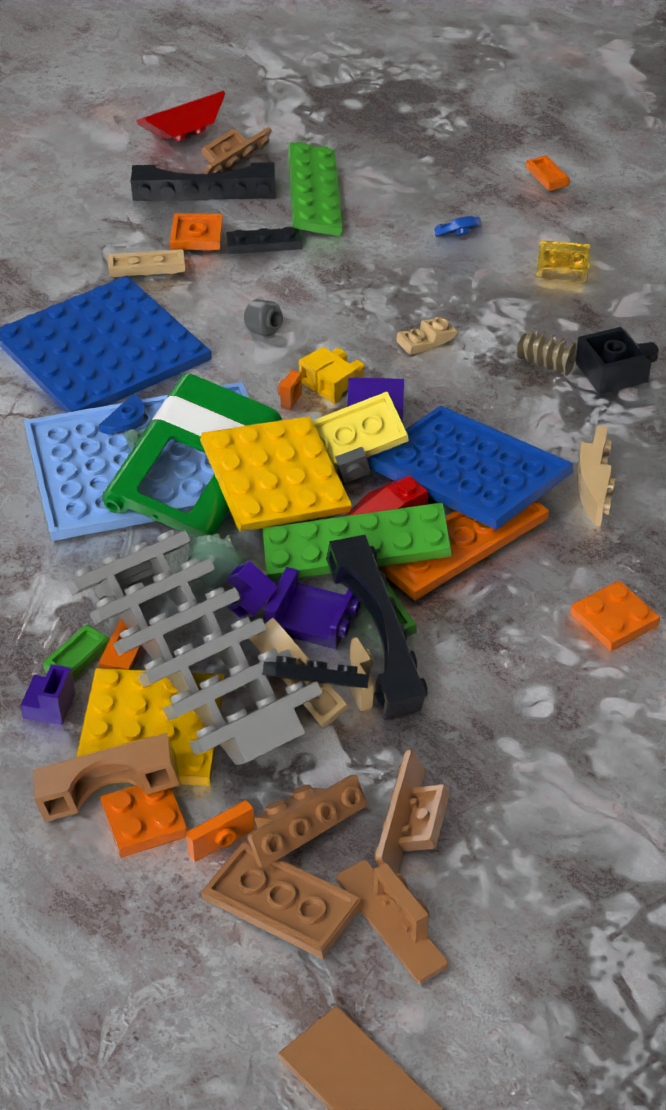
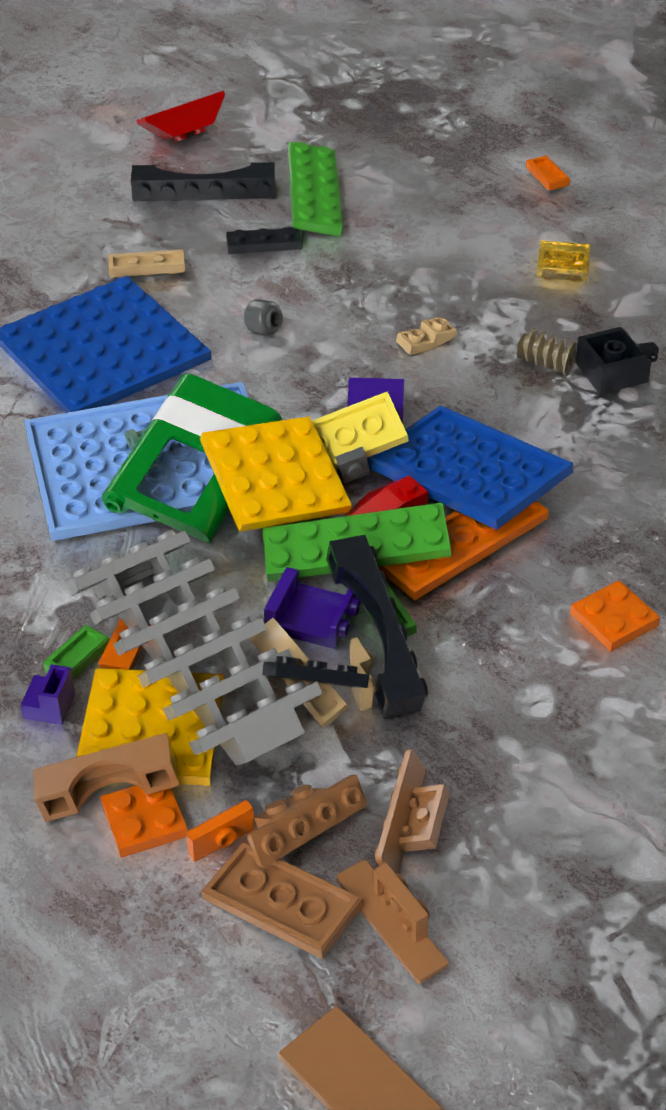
(125, 417): blue plate -> none
(196, 232): orange plate -> none
(222, 555): sand green hair -> none
(232, 147): medium nougat bracket -> none
(253, 589): dark purple piece -> none
(290, 389): orange plate -> none
(329, 372): yellow hips -> none
(459, 226): blue plate -> none
(594, 476): tan slope -> none

